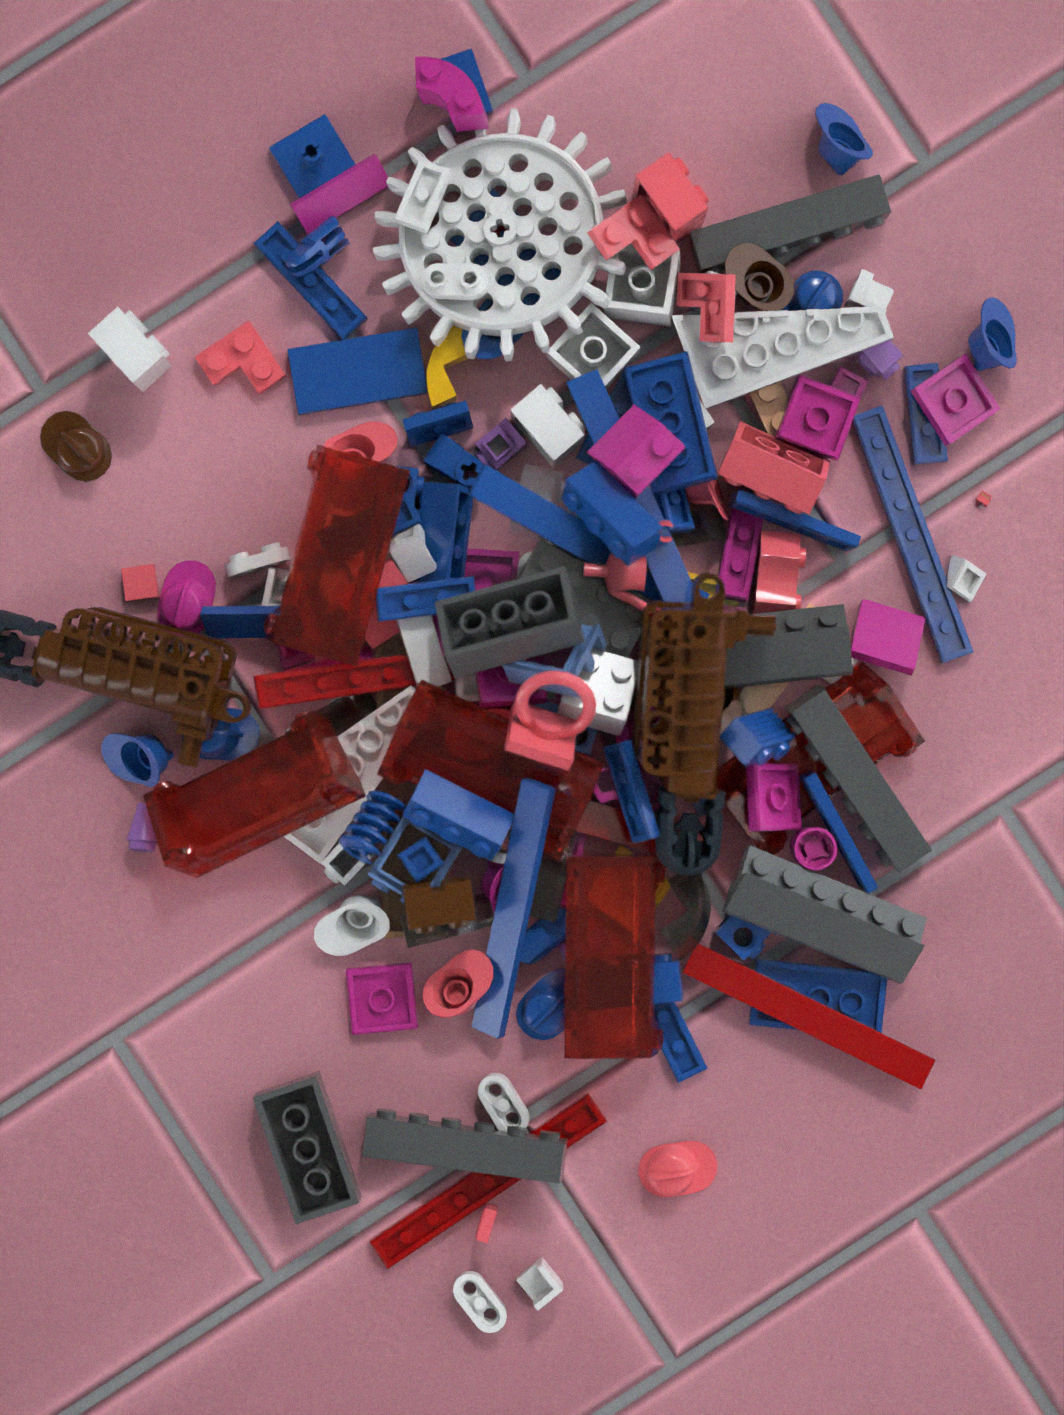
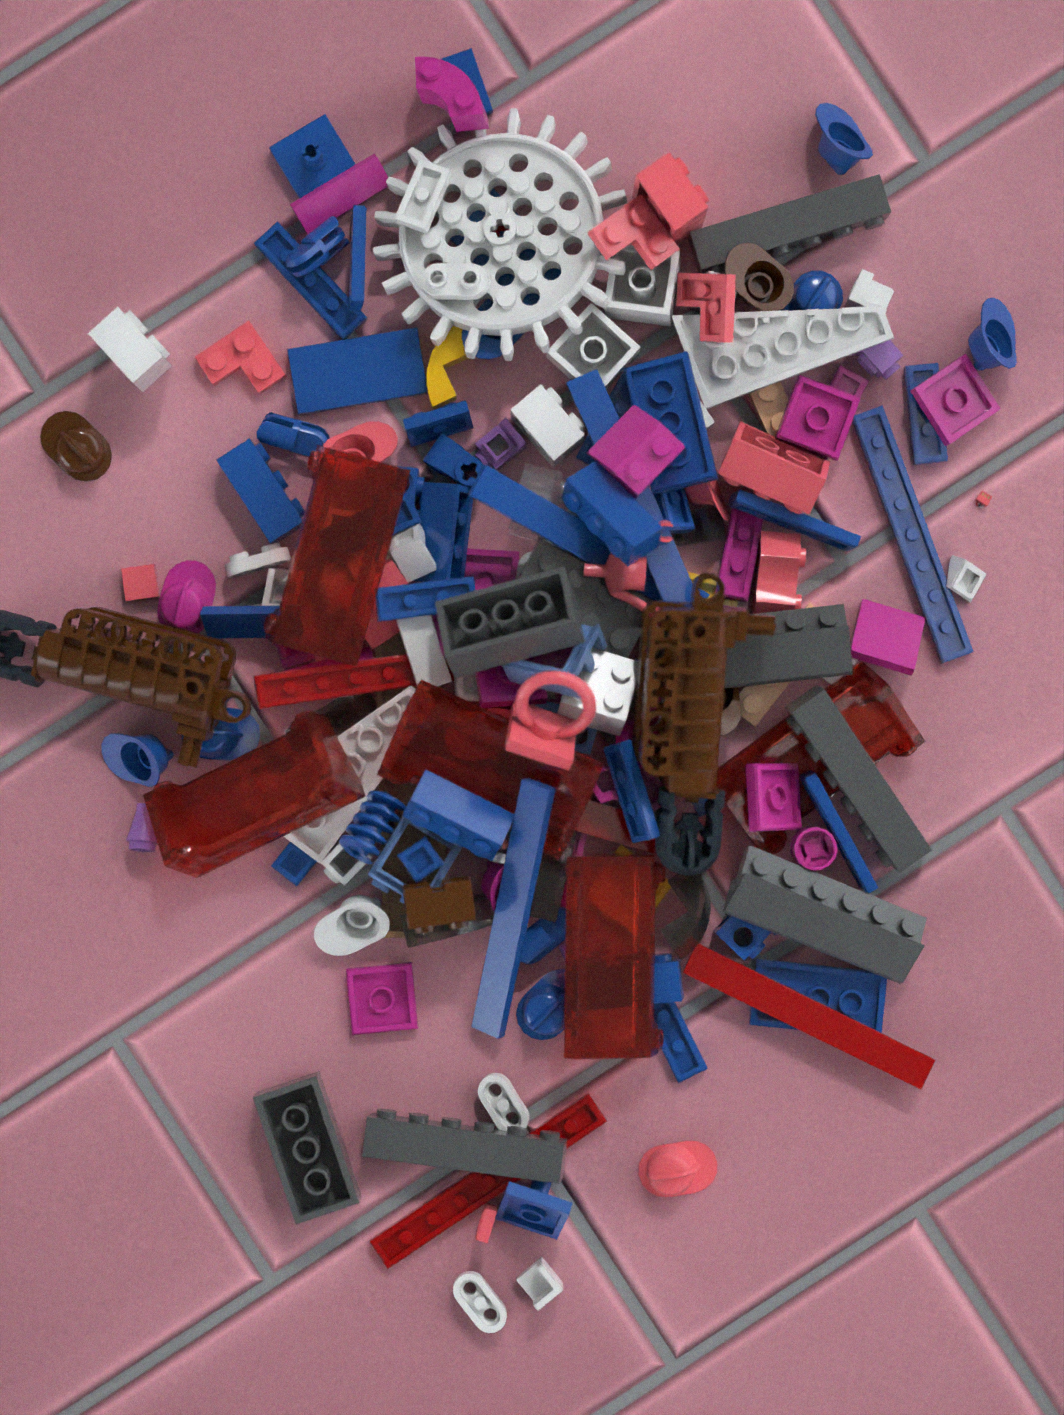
(262, 490): none -> blue brick
(291, 434): none -> blue arm
(293, 864): none -> blue tile
(357, 258): none -> blue tile
(458, 984): coral piece -> none
(534, 1208): none -> blue tile
(758, 737): blue brick -> none

